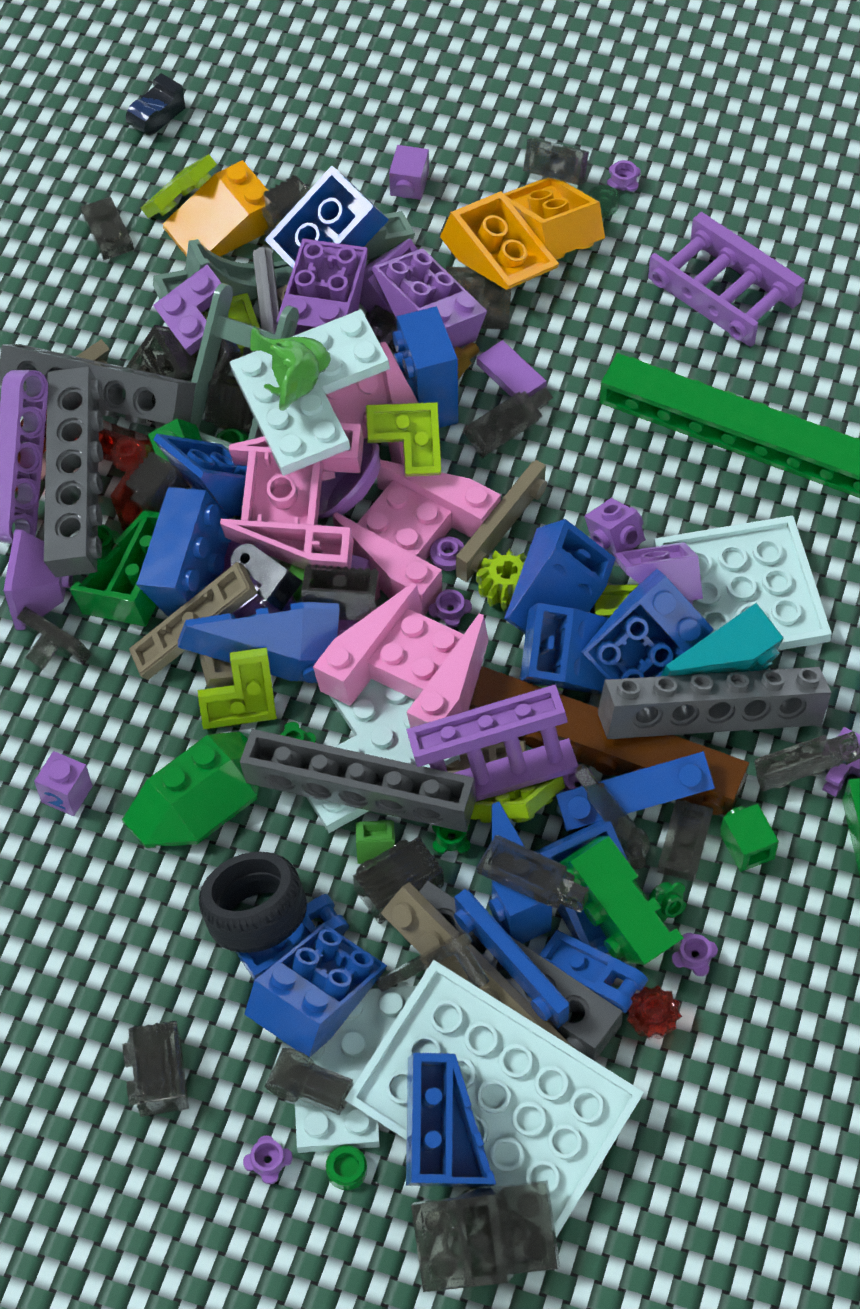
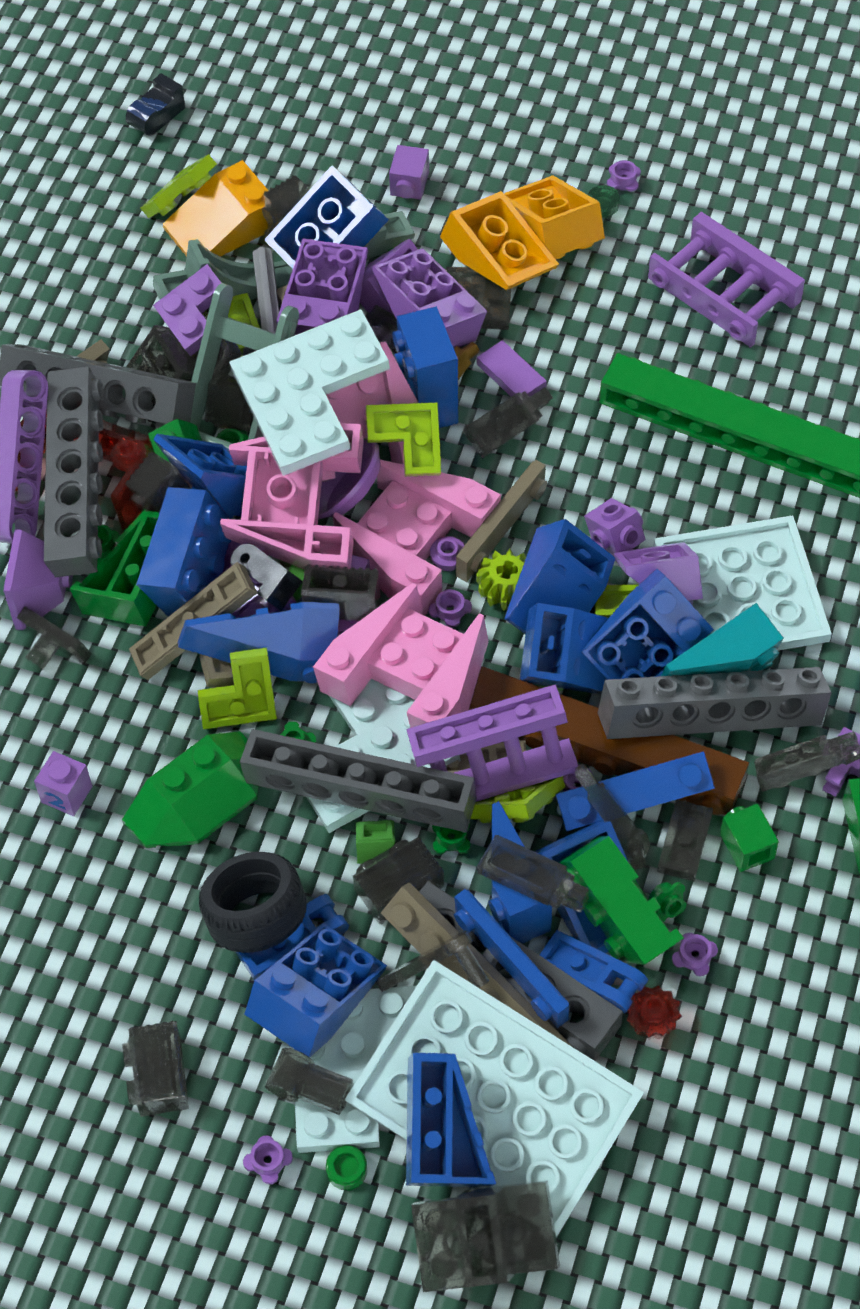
(107, 228): clear smoke plate -> none
(294, 364): bright green piece -> none
(556, 161): clear smoke tile -> none

